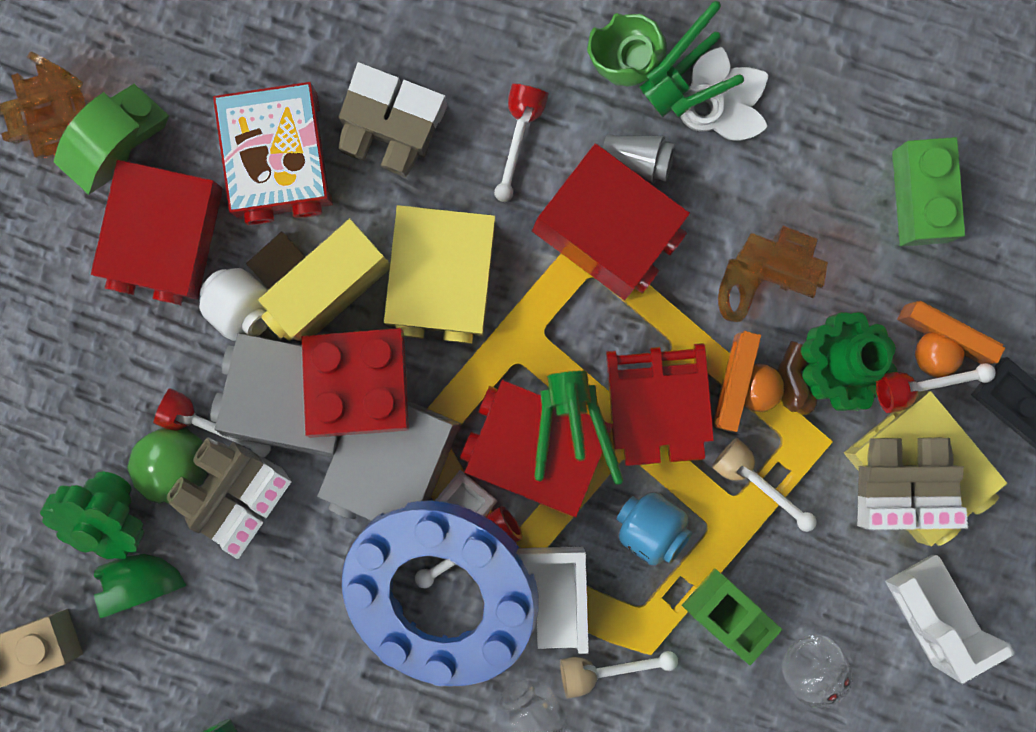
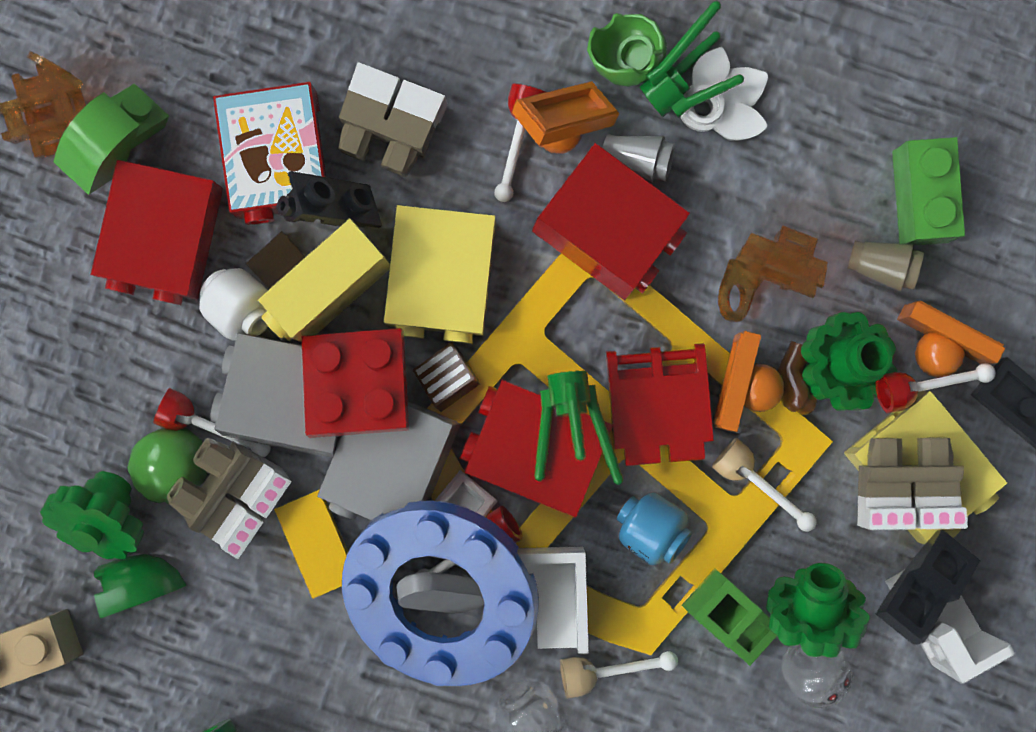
(314, 542): none -> yellow tile
(328, 200): none -> black hinge
(439, 593): none -> light grey tile
(446, 377): none -> reddish brown tile
(563, 115): none -> orange tile
(817, 611): none -> green plant
(887, 263): none -> dark tan cone
(926, 586): none -> black slope

